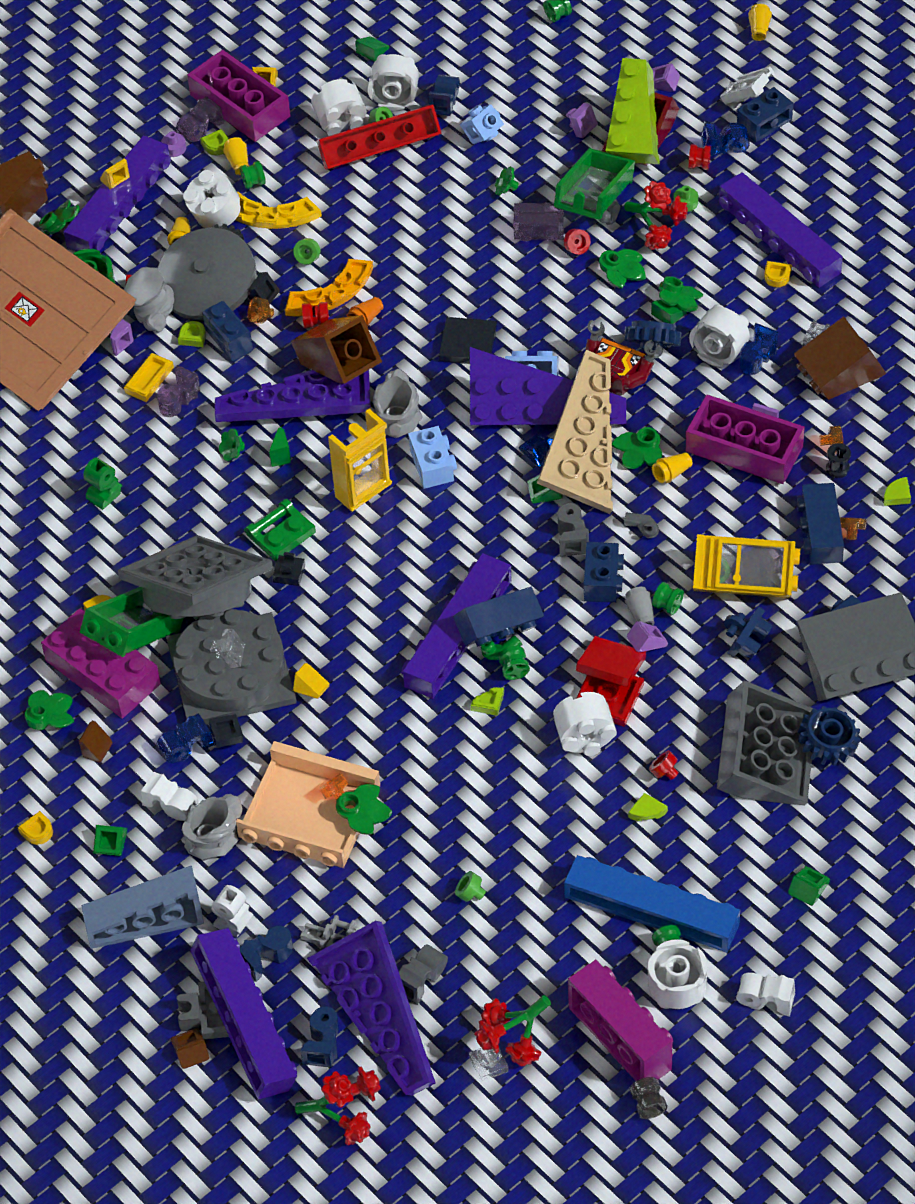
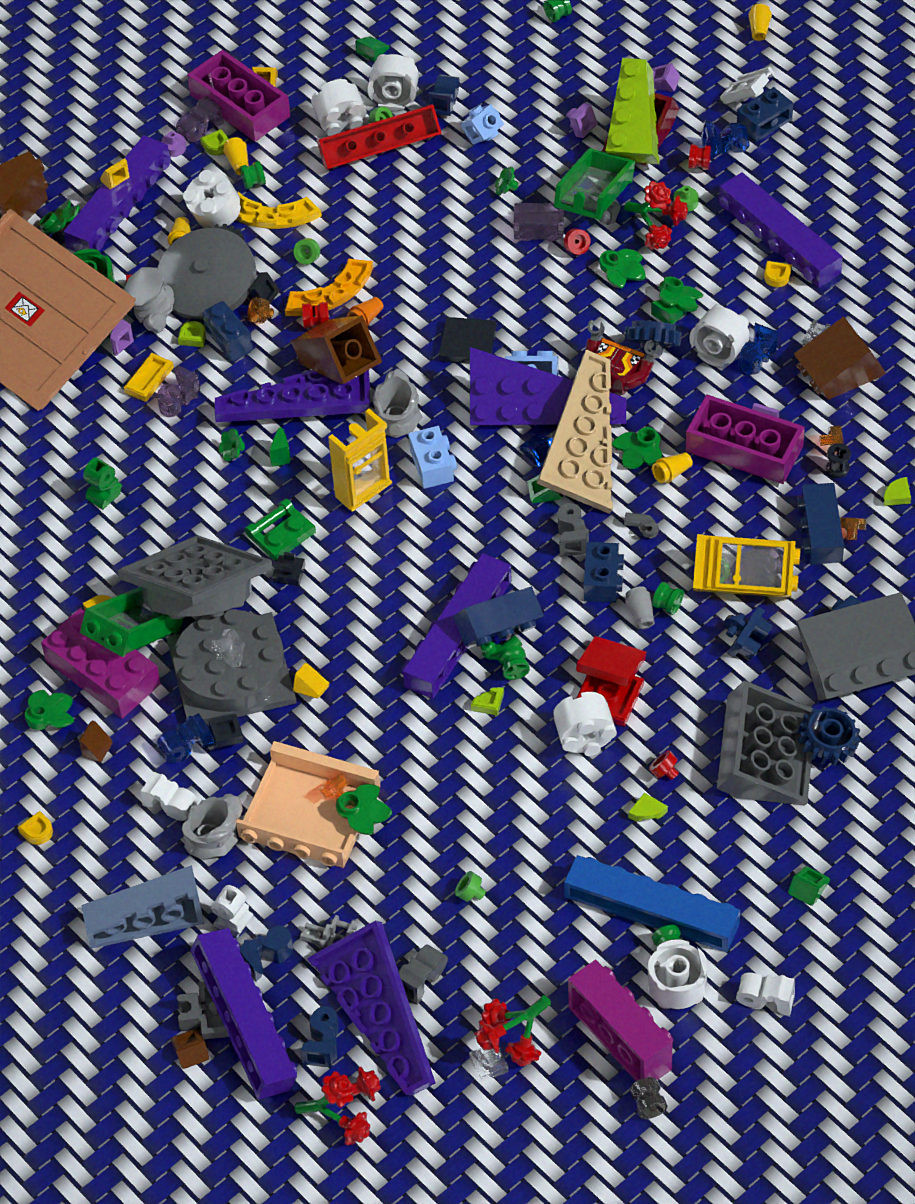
(109, 840): green slope -> none
(646, 637): medium lavender slope -> none

